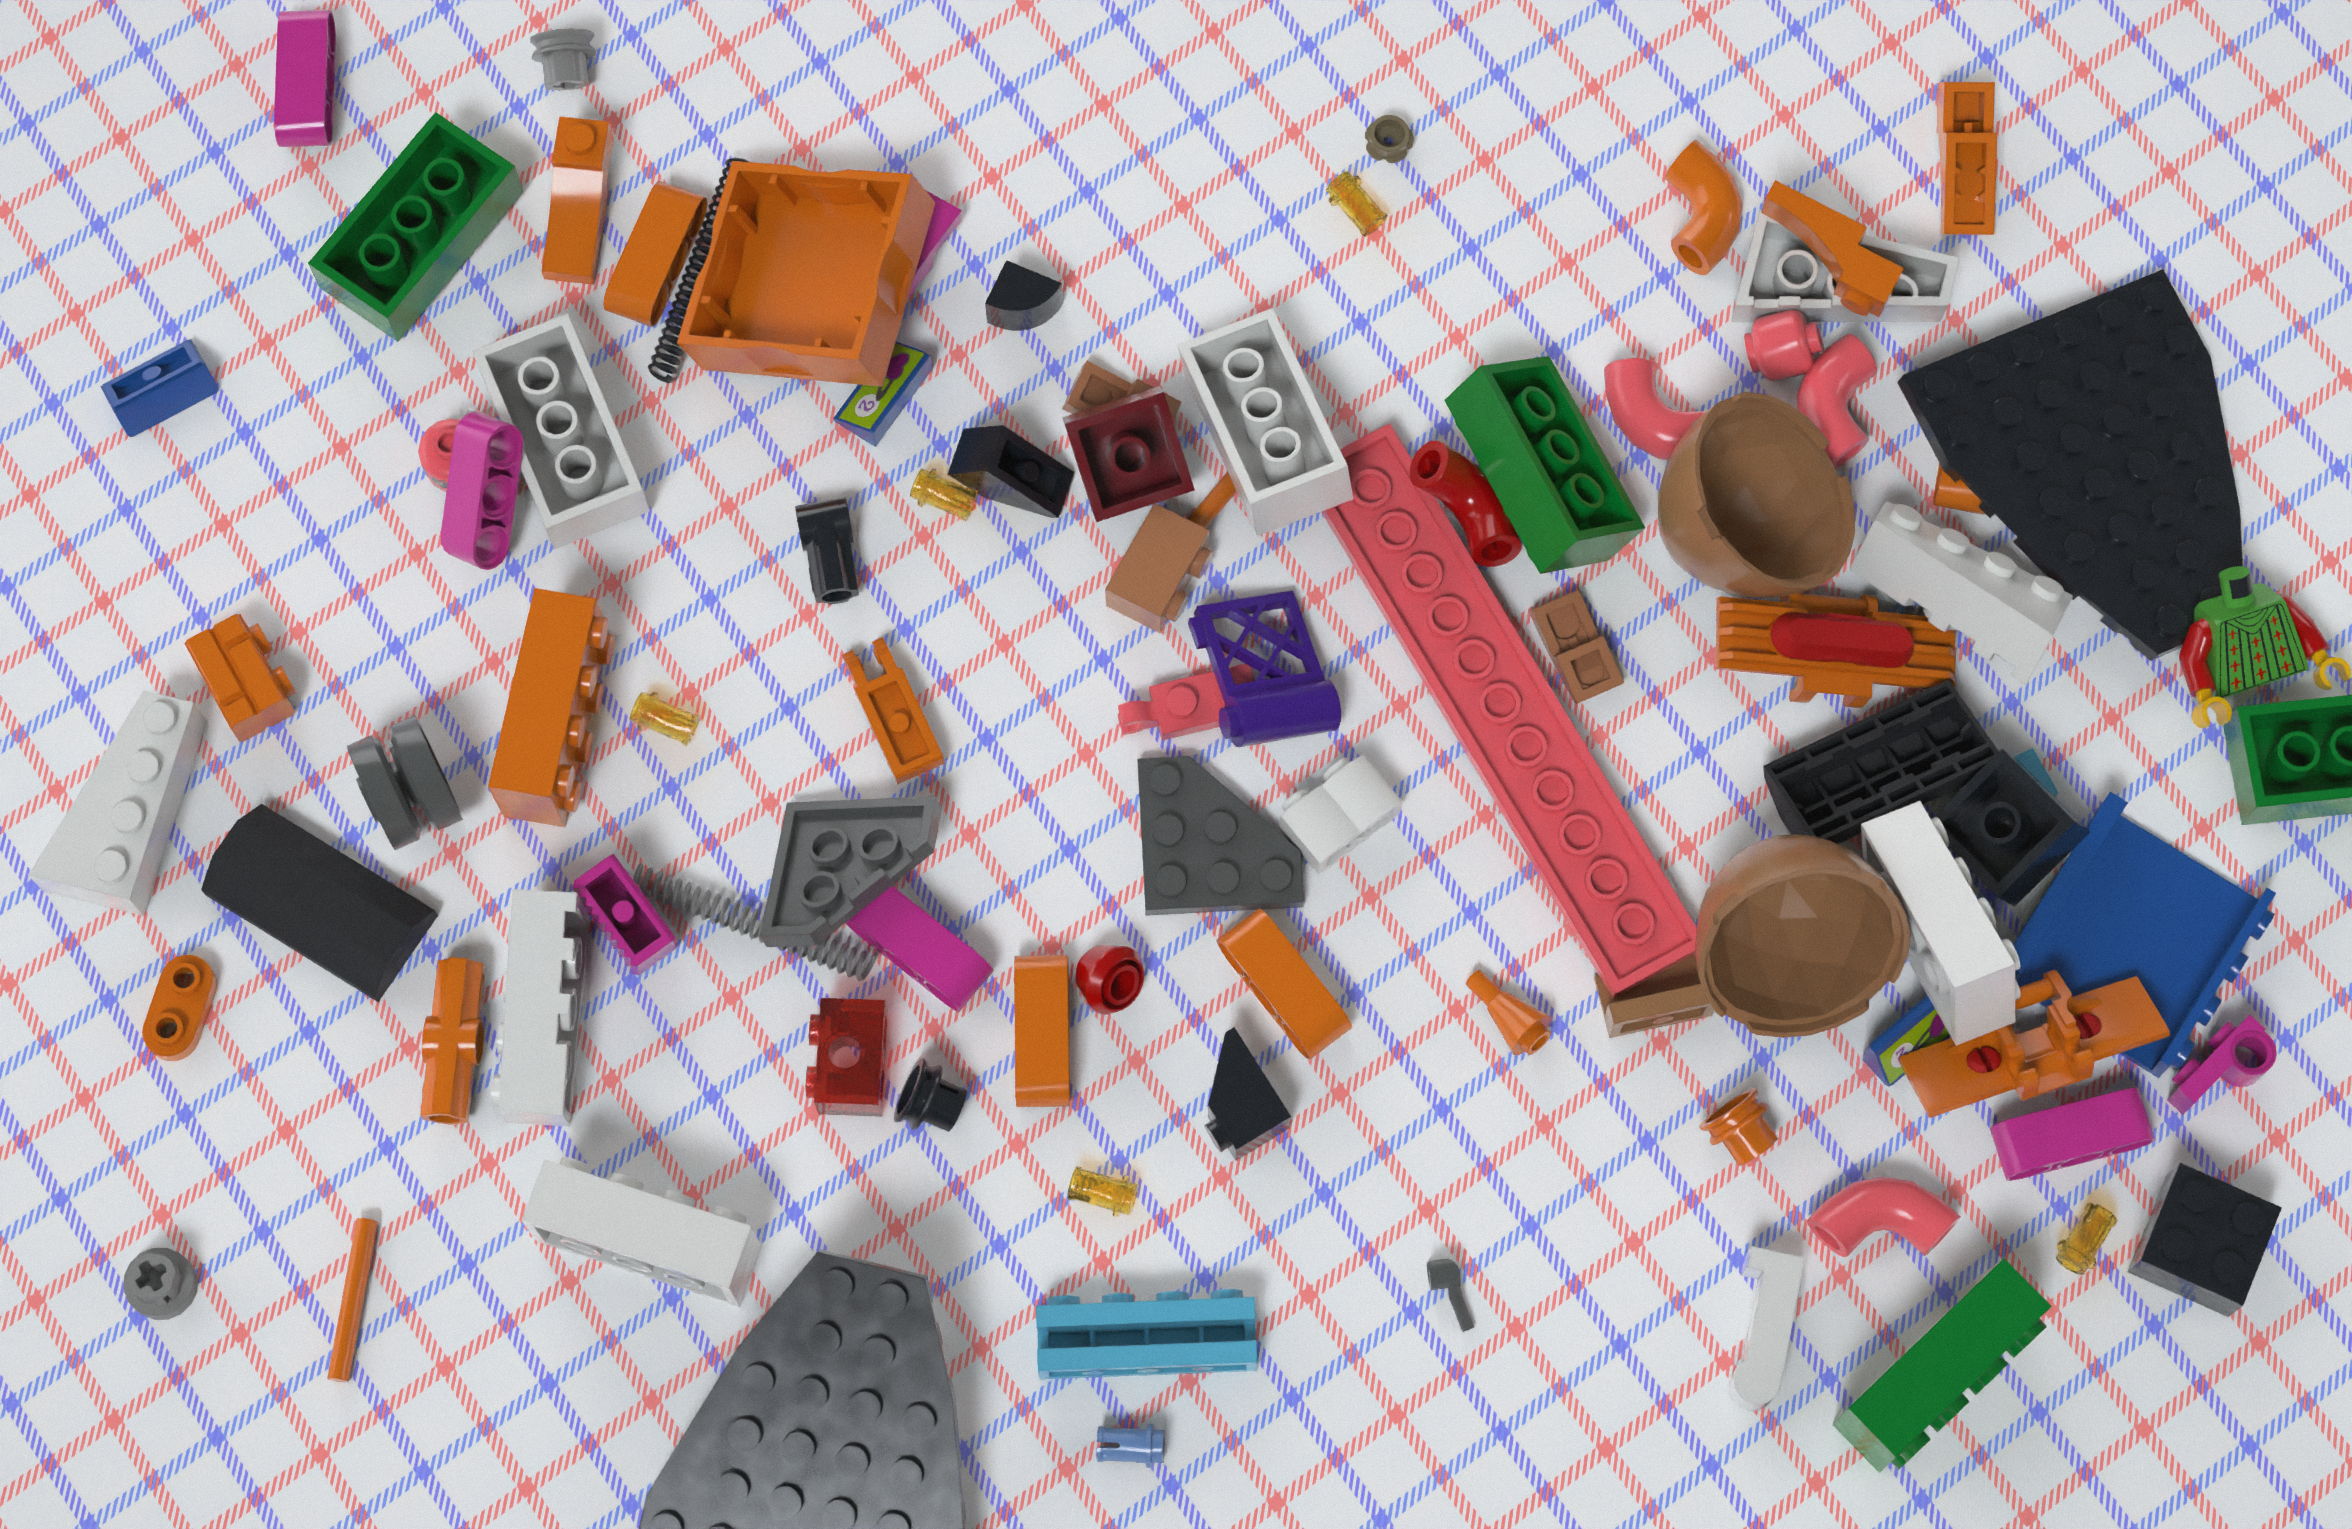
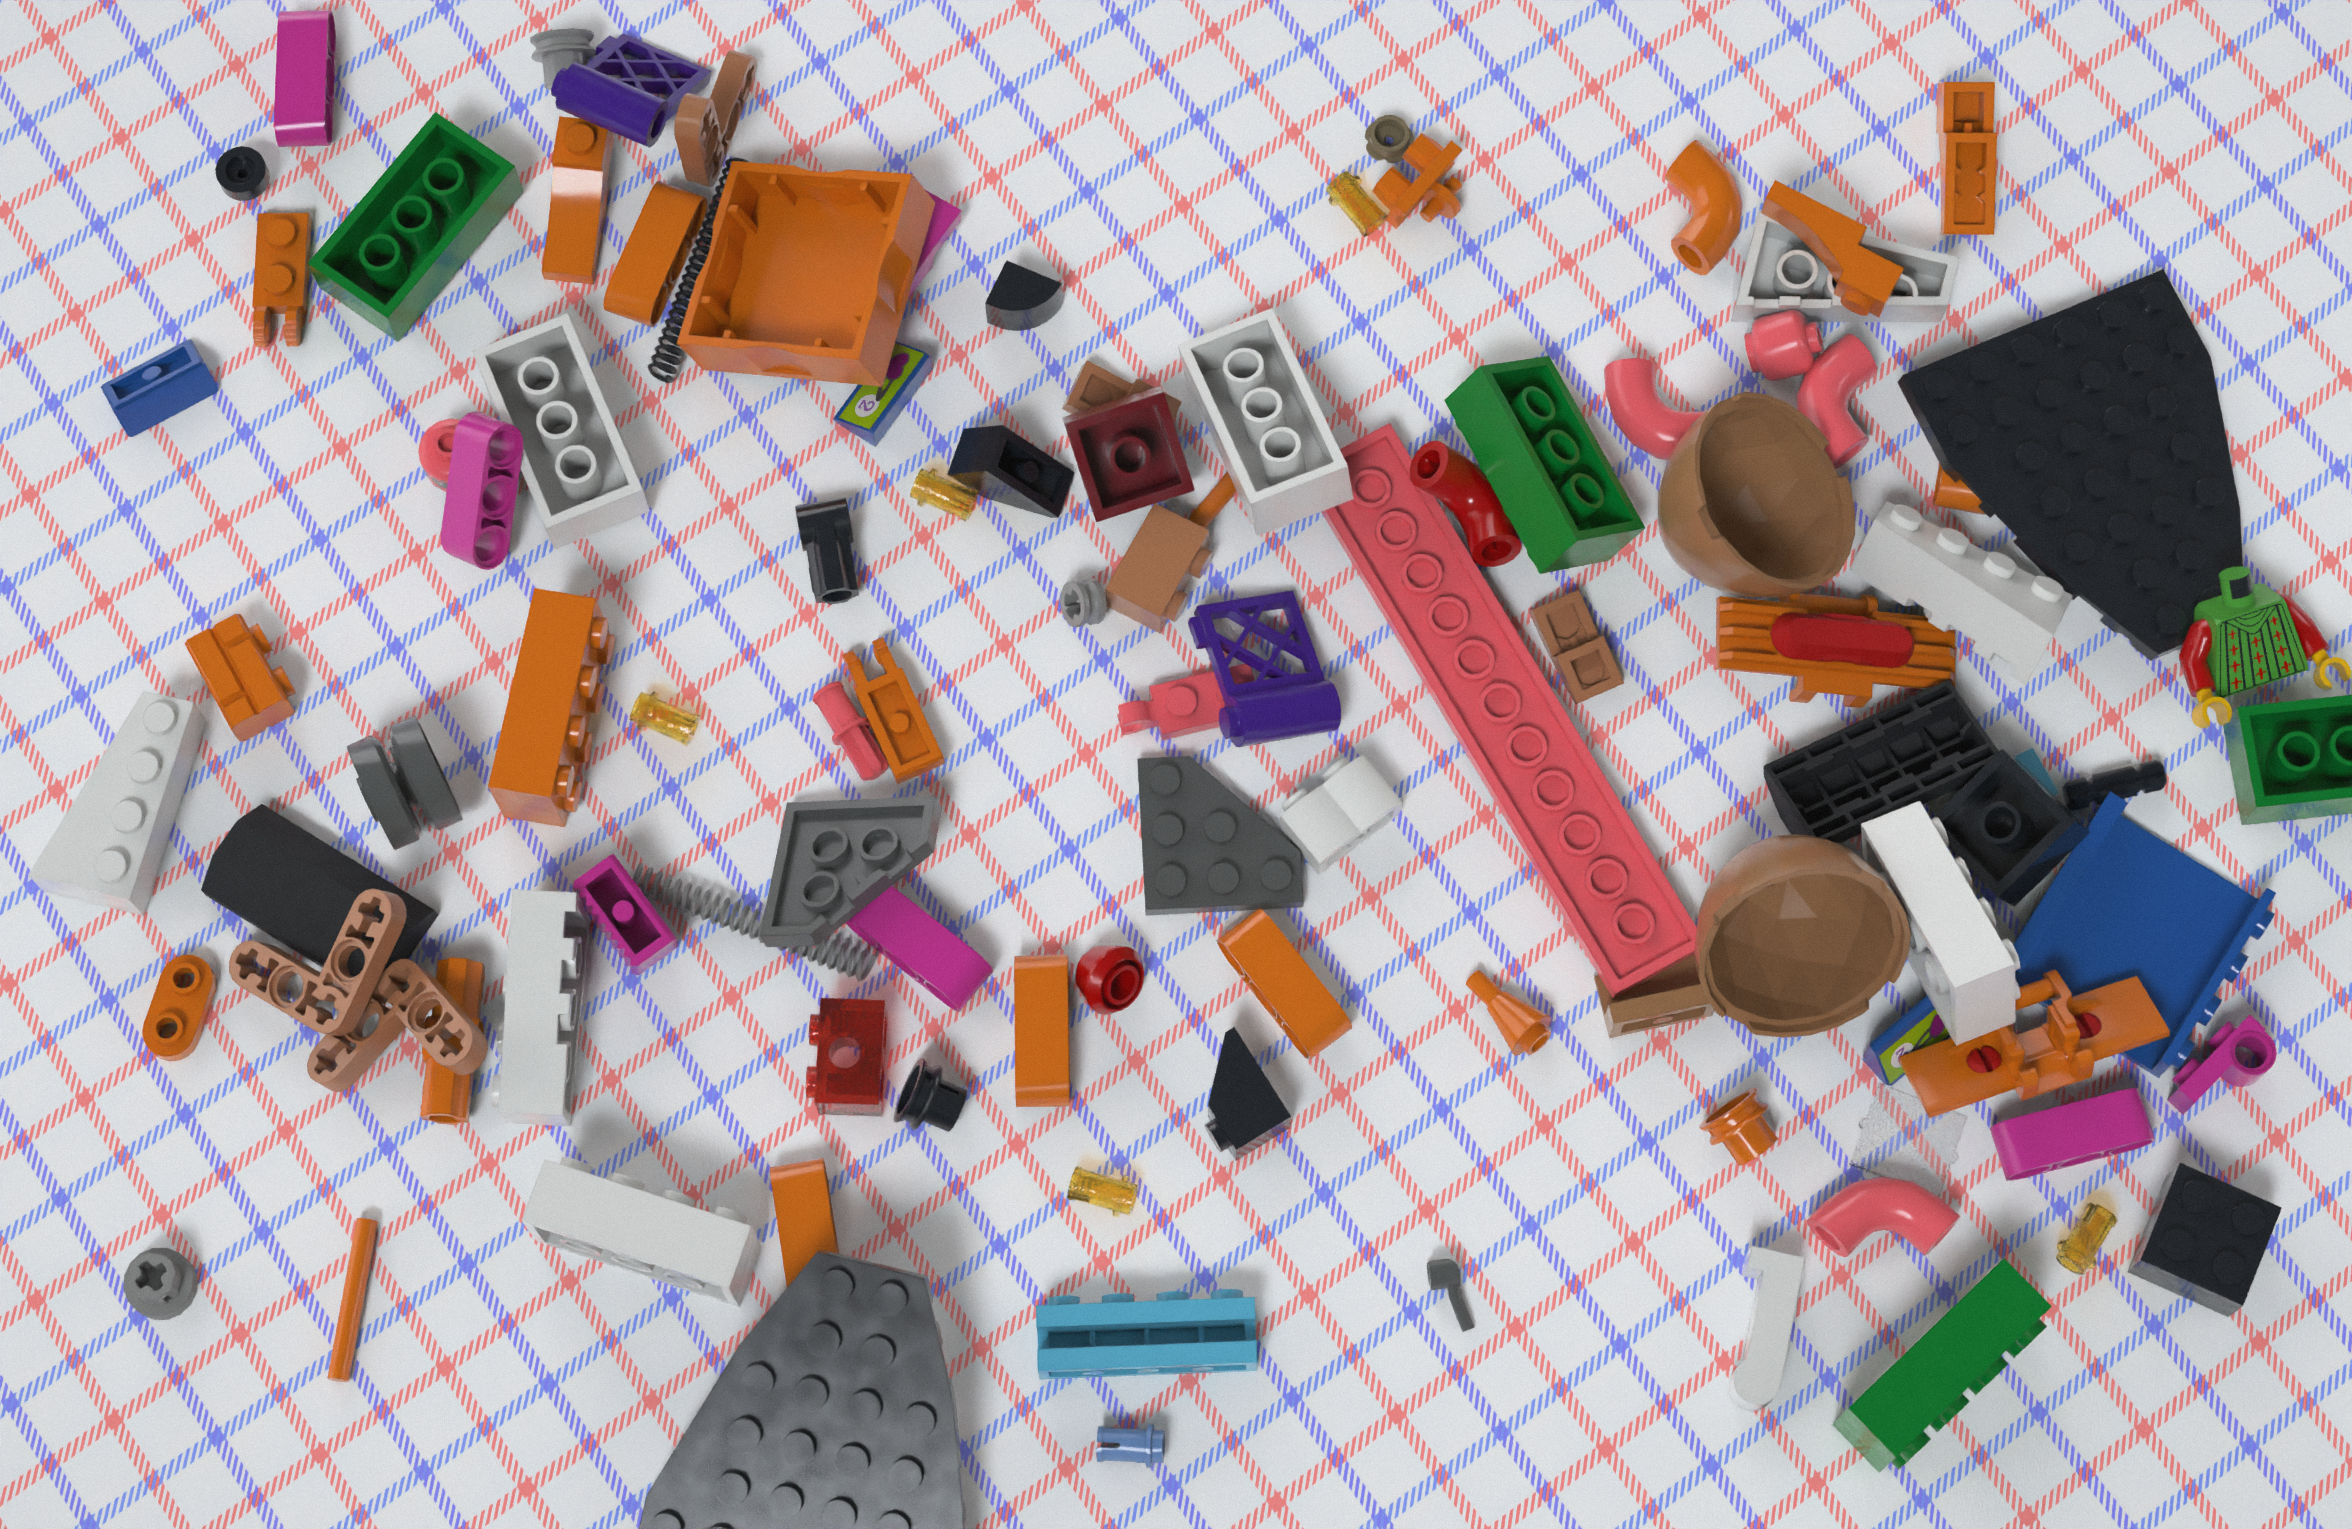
(242, 173): none -> black tile
(281, 274): none -> orange hinge
(334, 981): none -> nougat beam
(407, 1011): none -> nougat beam
(628, 102): none -> dark purple piece
(708, 124): none -> nougat beam
(802, 1213): none -> orange beam
(850, 731): none -> coral axle
(1083, 602): none -> light grey bush
(1432, 163): none -> orange hips
(1906, 1143): none -> clear piece
(2122, 782): none -> black axle

